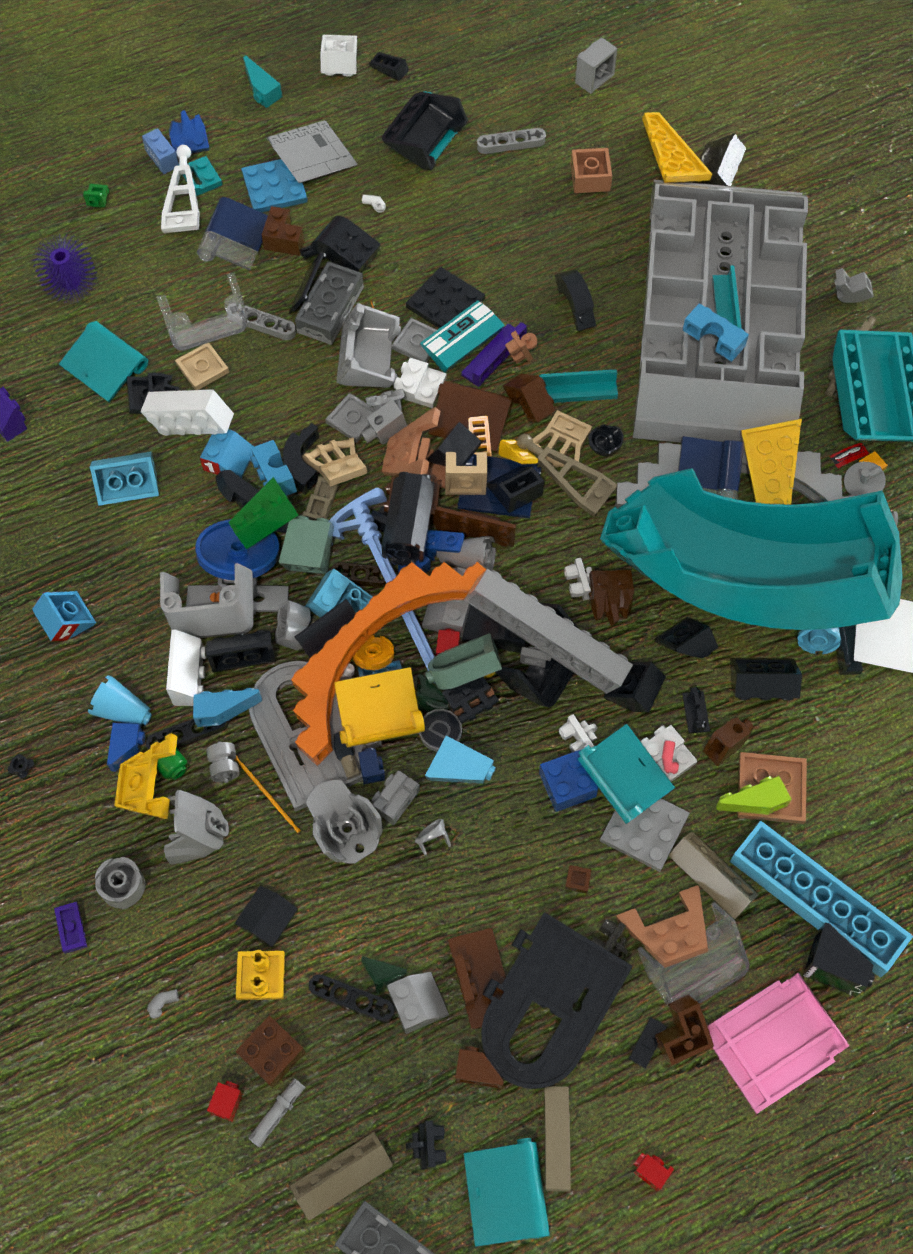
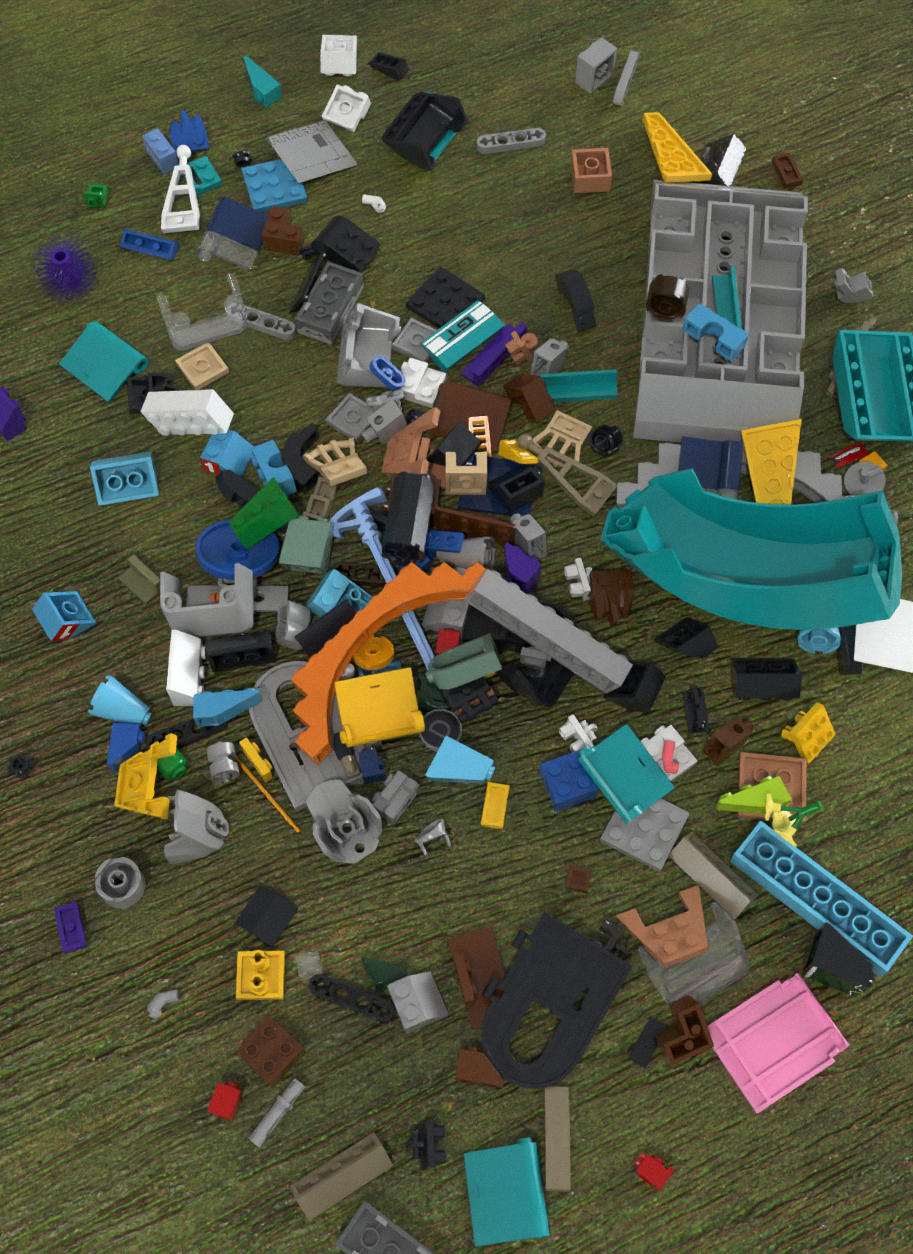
(141, 580): none -> olive panel
(149, 244): none -> blue slope
(242, 158): none -> black plate
(252, 752): none -> yellow plate
(309, 965): none -> clear plate
(346, 107): none -> white plate
(387, 373): none -> blue plate
(414, 414): none -> black plate
(495, 805): none -> yellow tile
(521, 569): none -> dark purple slope
(529, 536): none -> light grey torso
(549, 357): none -> light grey torso
(626, 78): none -> light grey beam
(667, 298): none -> dark brown brick
(786, 823): none -> light yellow plant
(787, 170): none -> reddish brown plate
(811, 732): none -> yellow plate

